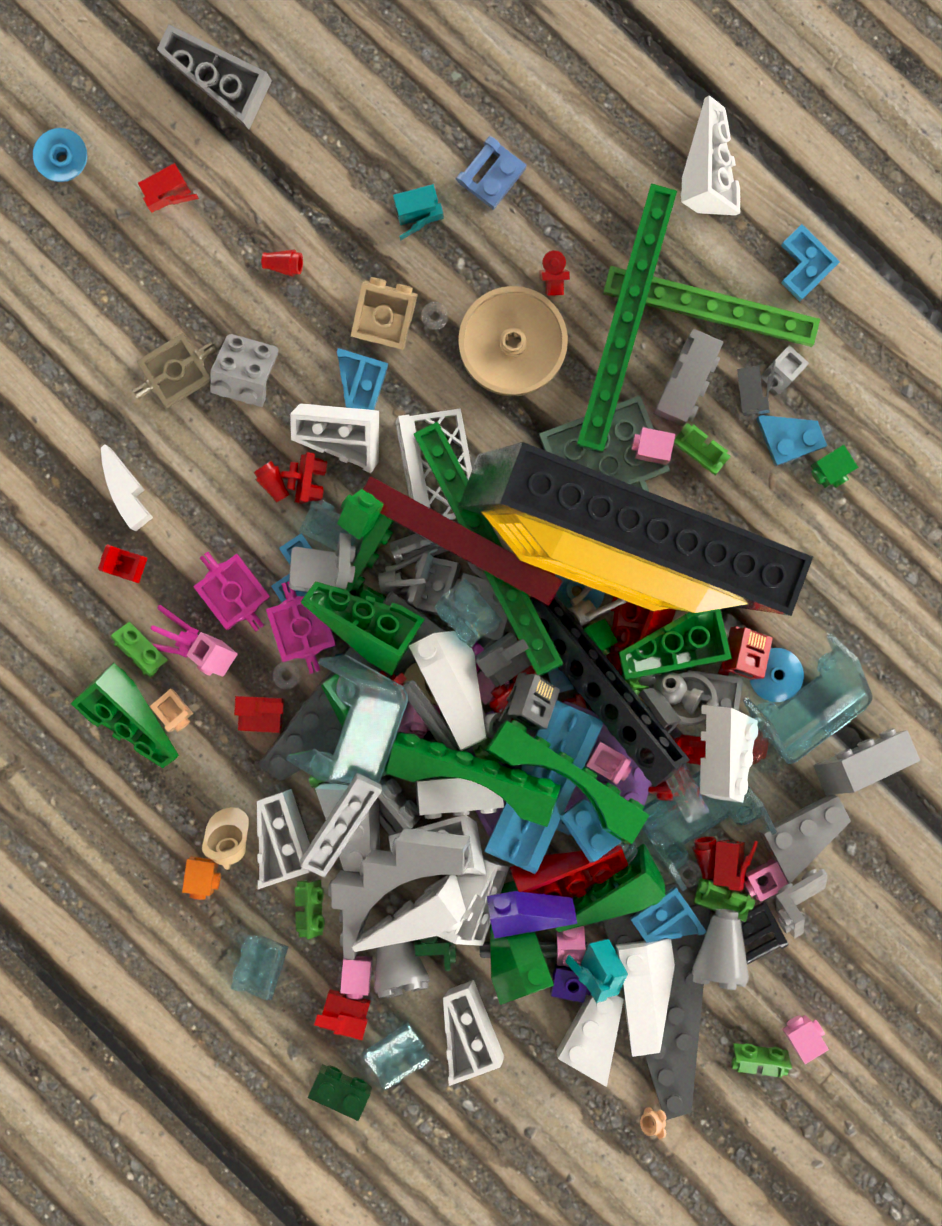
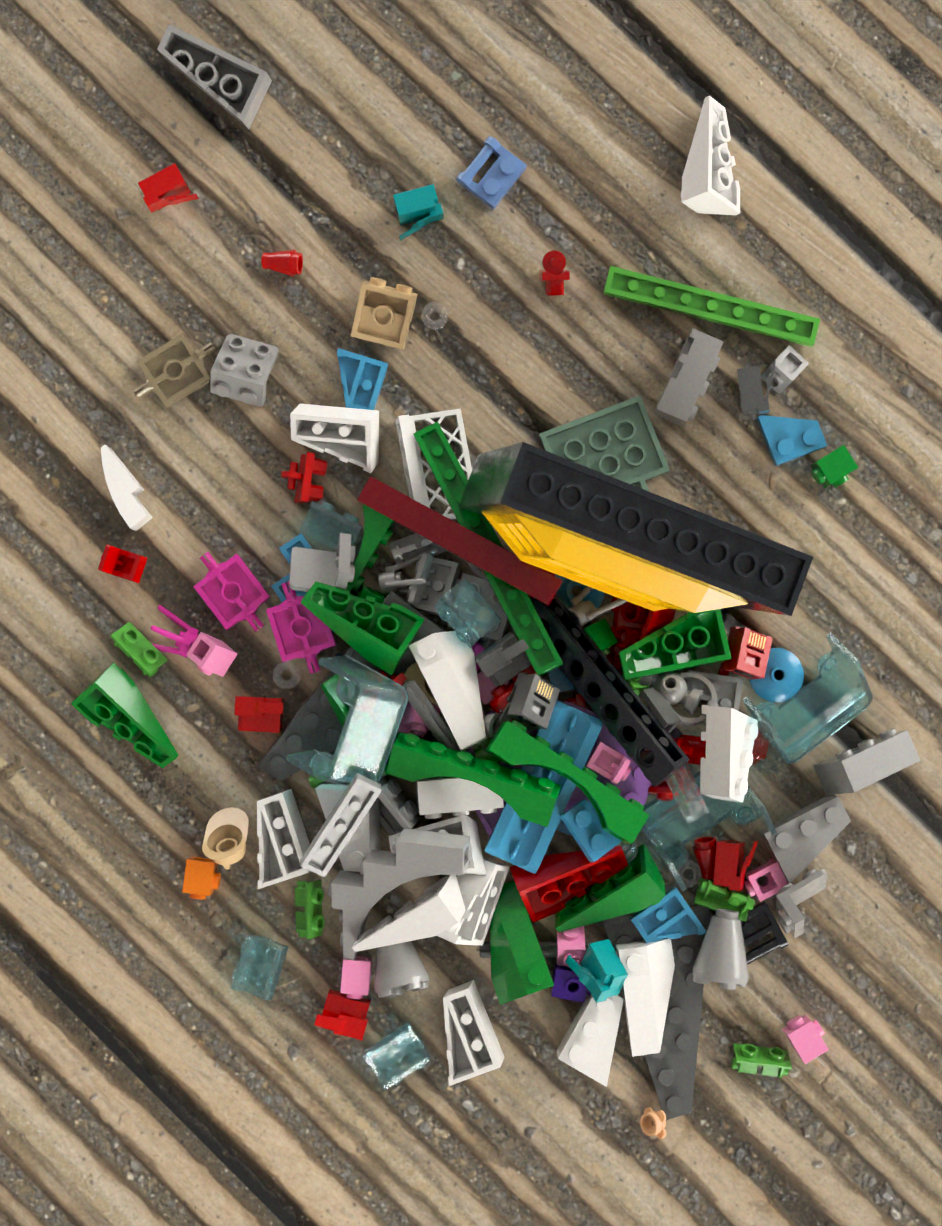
(53, 145): dark azure dish -> none
(172, 711): light nougat bracket -> none
(270, 479): red cone -> none
(340, 1092): dark green brick -> none
(359, 513): green brick -> none
(437, 946): dark green bracket -> none
(513, 341): tan dish -> none
(528, 912): dark purple slope -> none
(626, 318): green plate -> none
(653, 446): bright pink brick -> none
(709, 456): bright green hinge -> none
(813, 259): dark azure plate -> none

